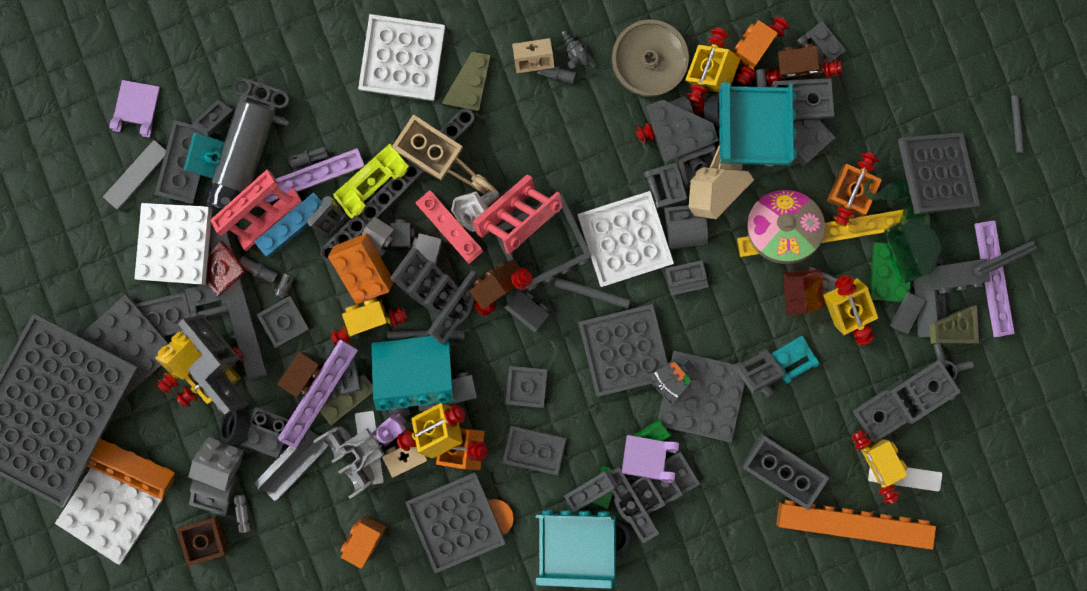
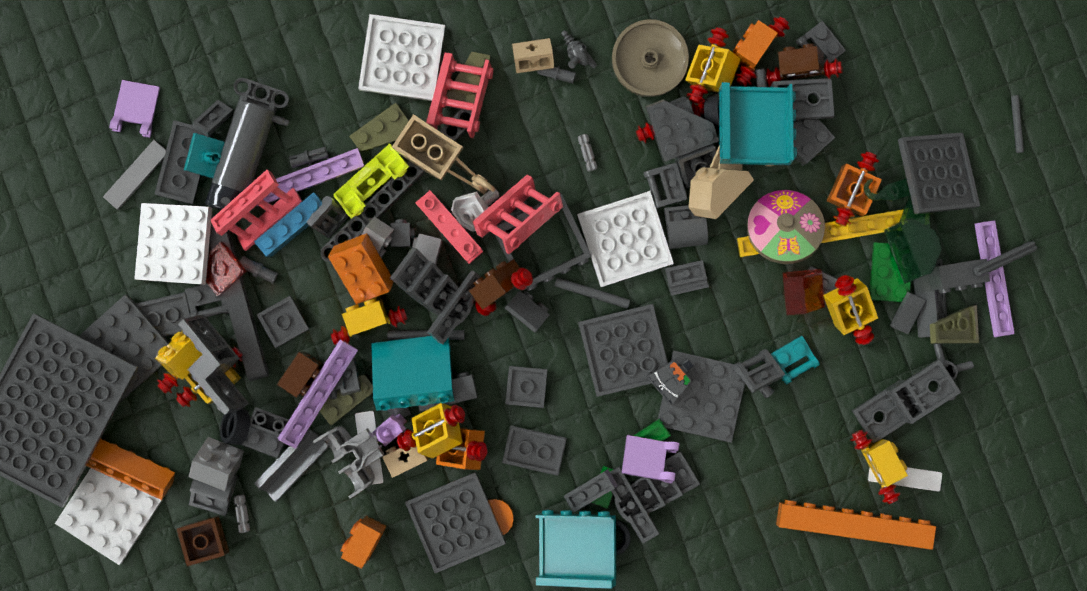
(284, 286): dark grey pin -> none
(380, 130): none -> olive wing
(445, 83): none -> coral fence
(587, 152): none -> light grey axle
(785, 471): dark grey slope -> none

